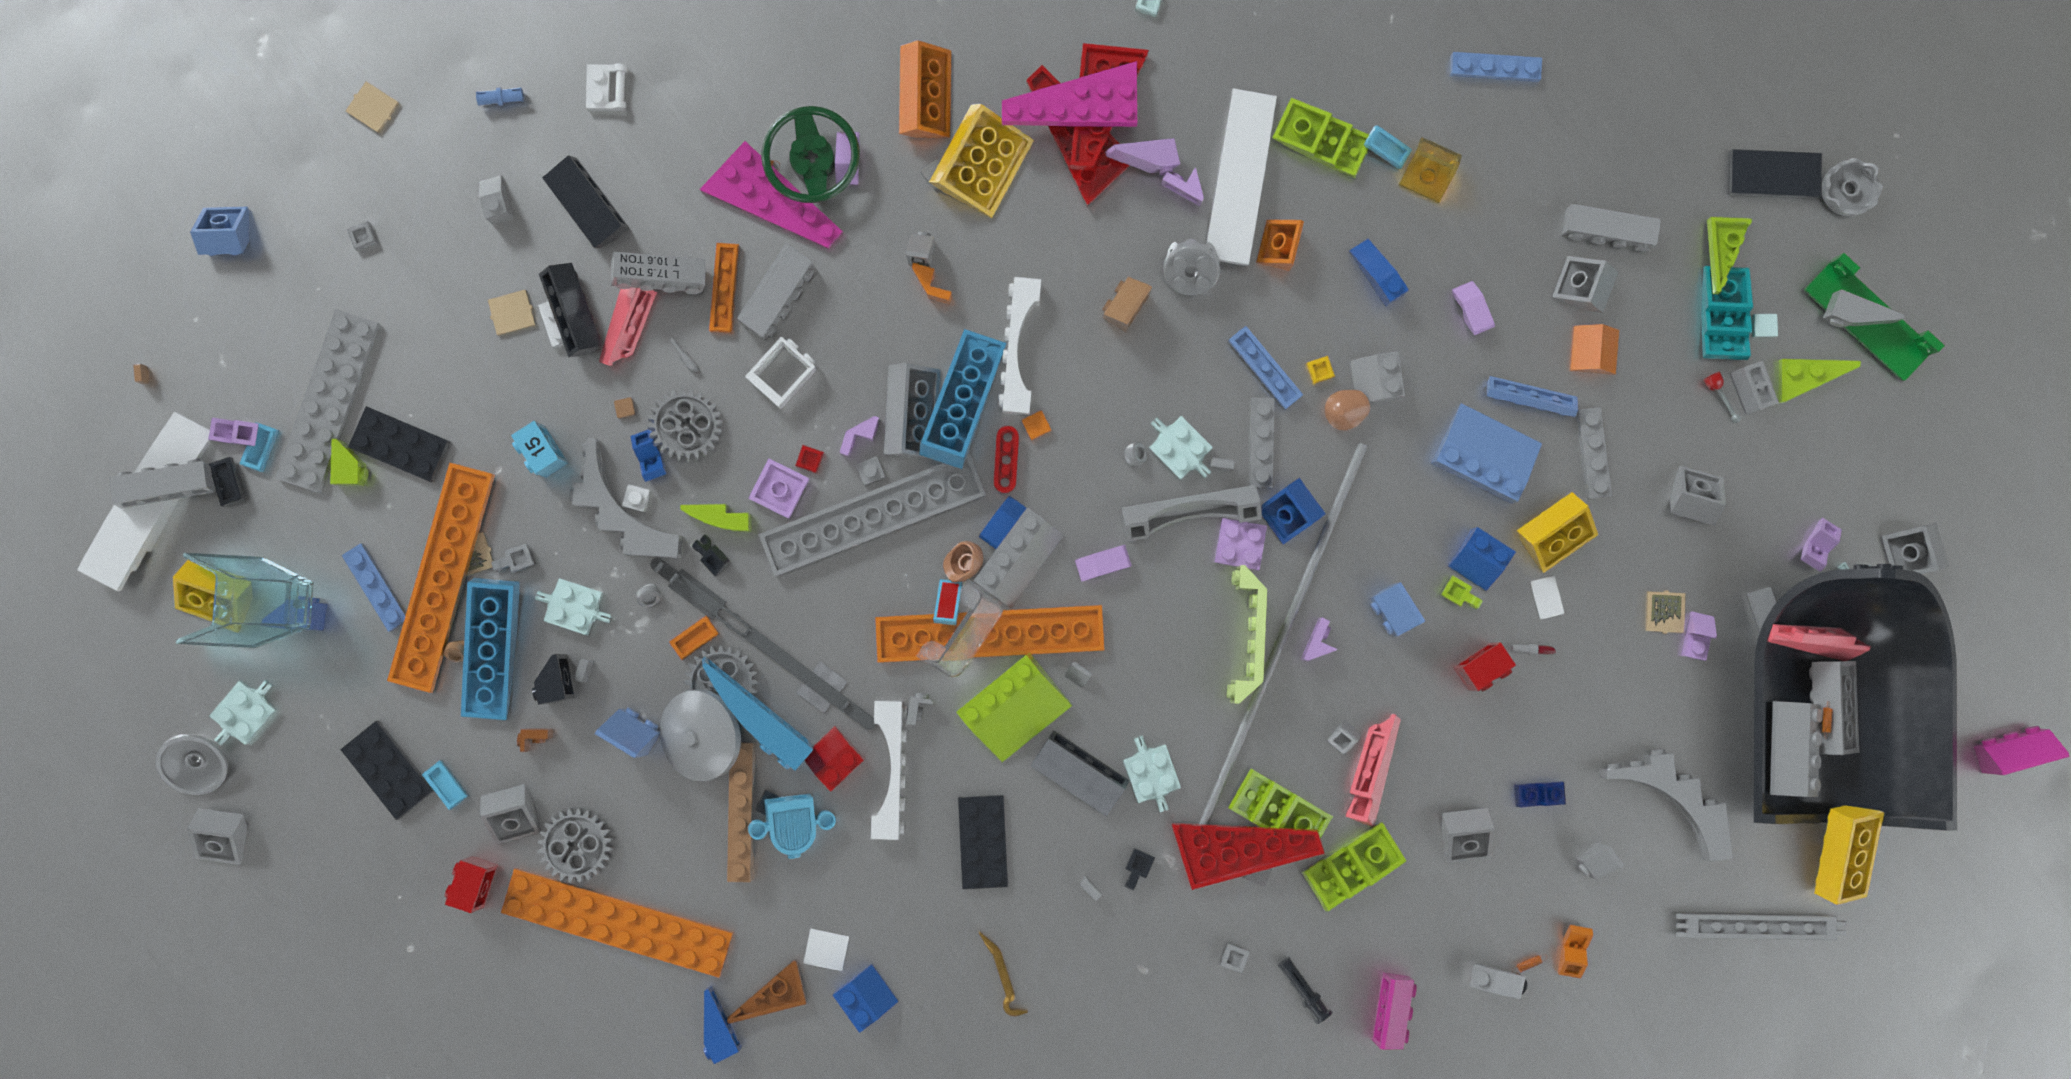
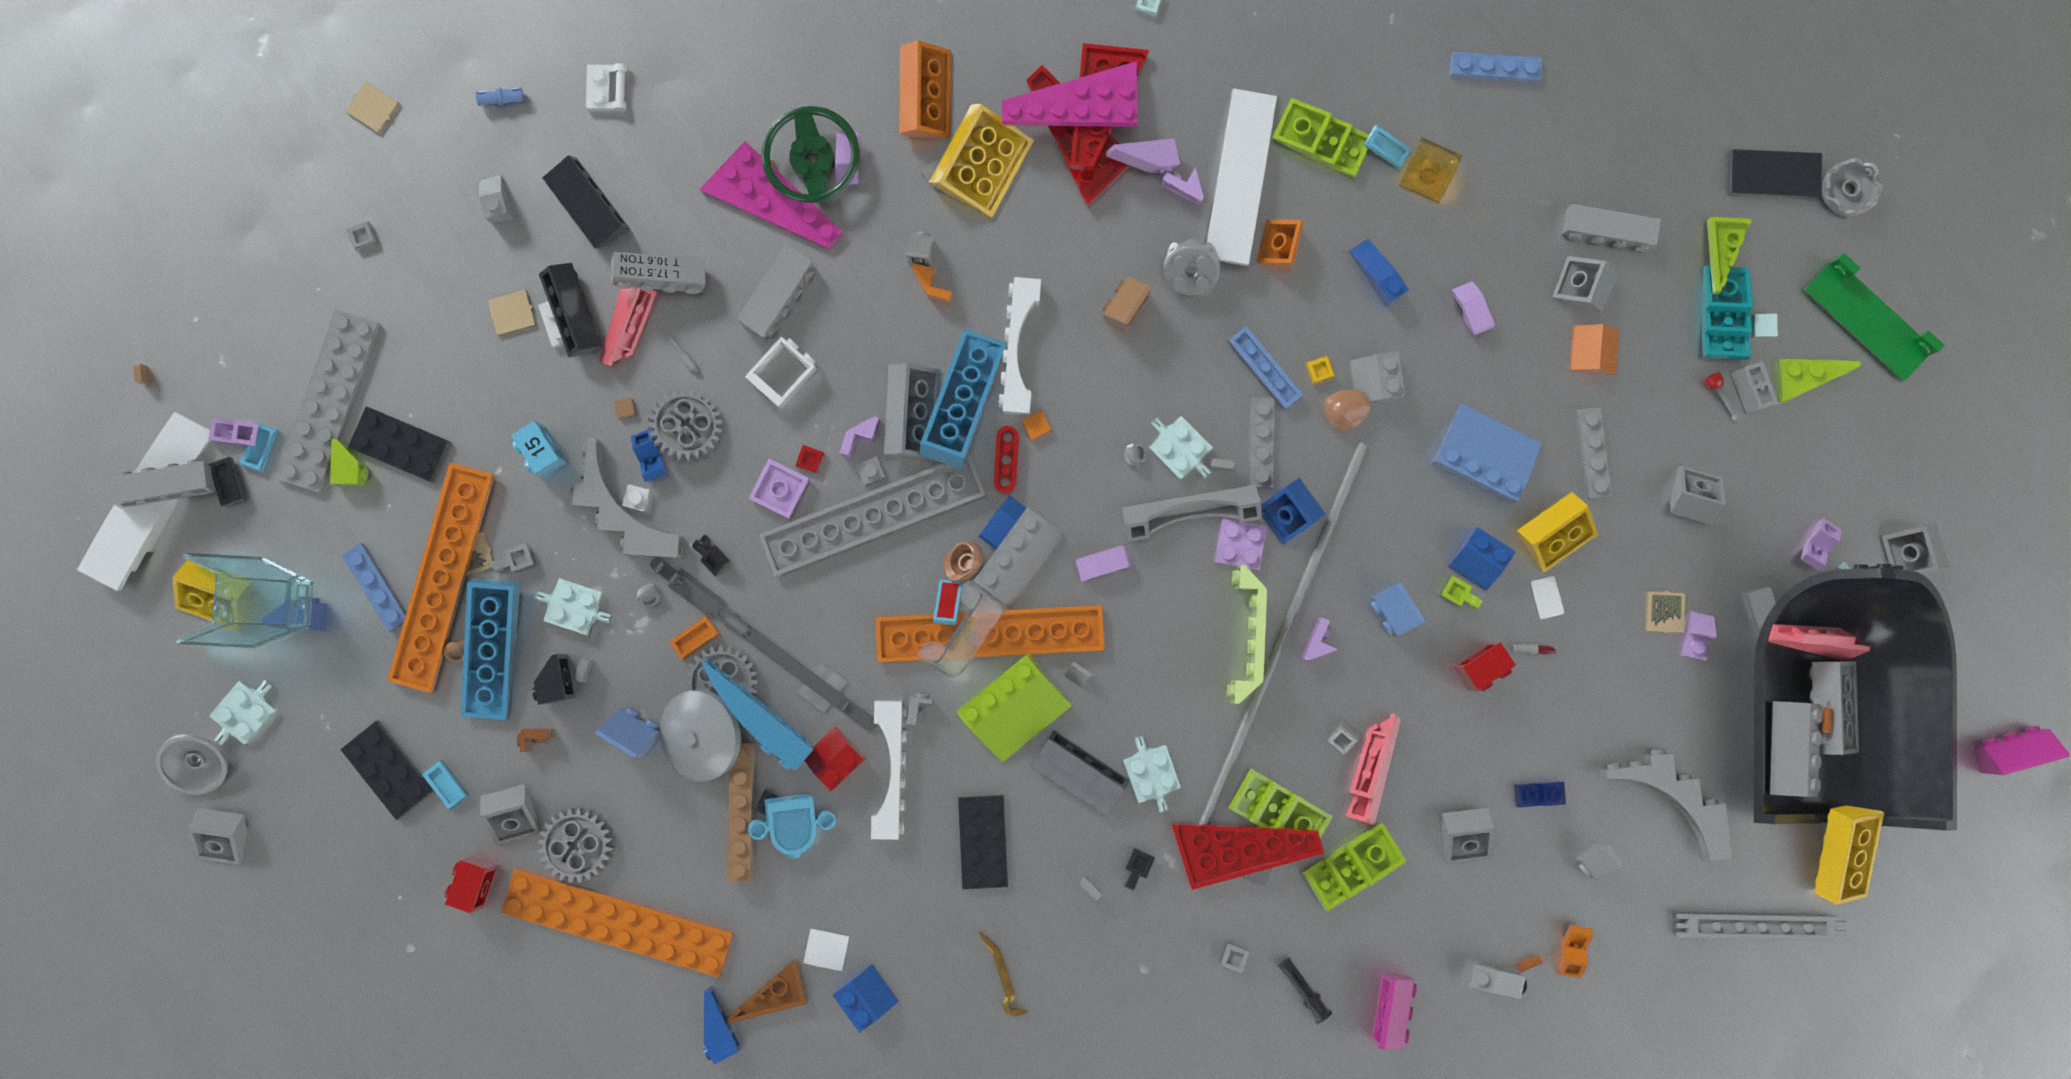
(221, 231): medium blue slope -> none
(719, 516): lime slope -> none
(724, 288): orange tile -> none
(1532, 396): medium blue plate -> none
(1851, 310): light grey slope -> none

